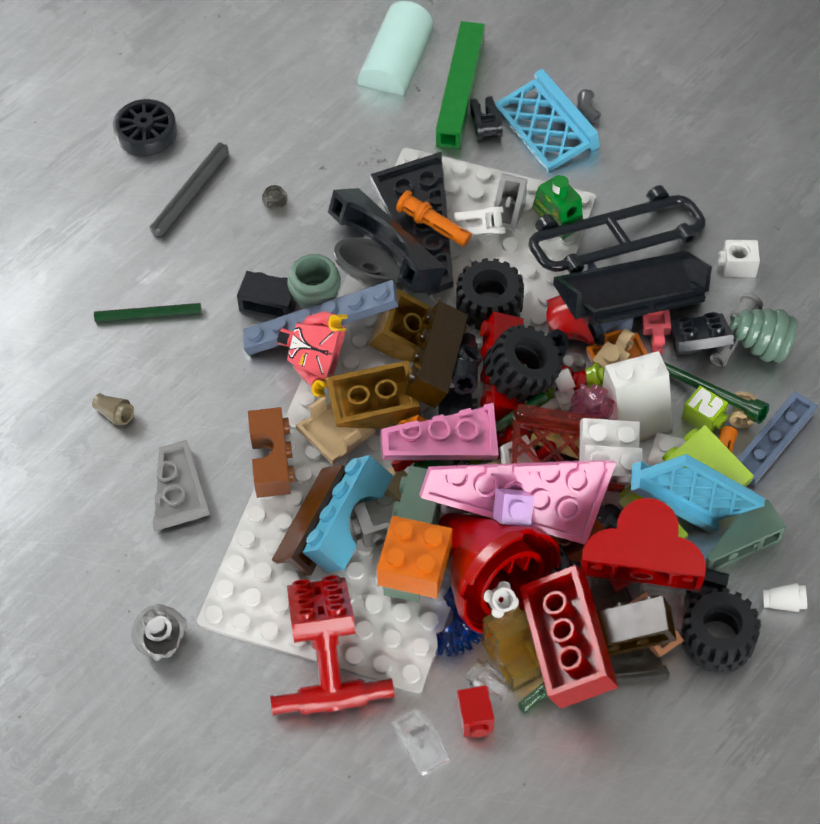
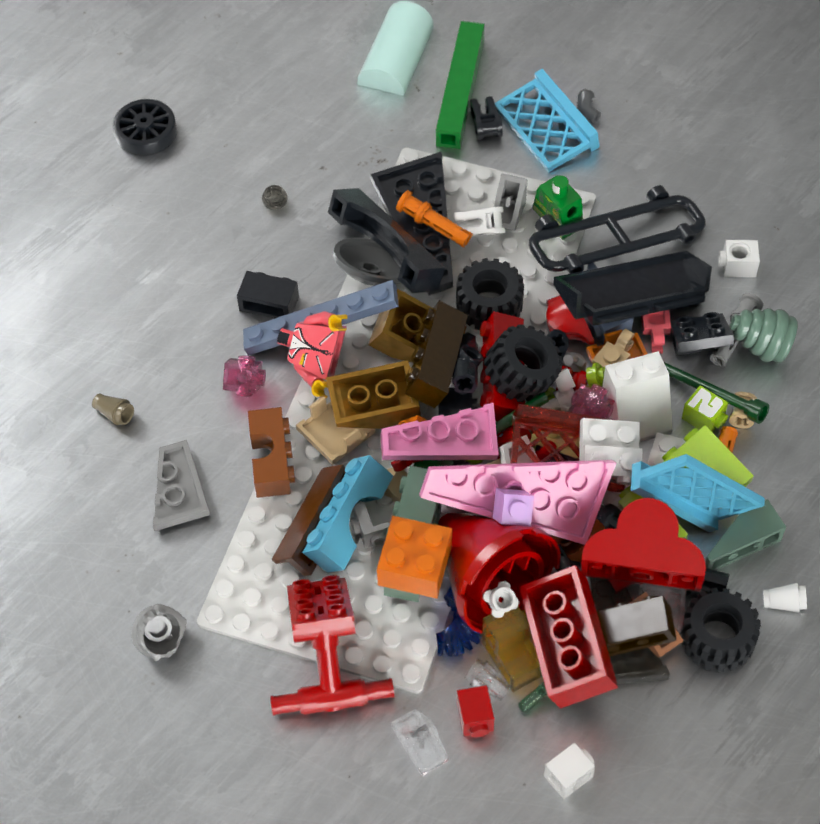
(147, 312): dark green bar -> none
(189, 189): dark grey axle -> none
(243, 375): none -> clear pink brick
(313, 280): sand green piece -> none
(569, 770): none -> white brick
(777, 435): sand blue plate -> none

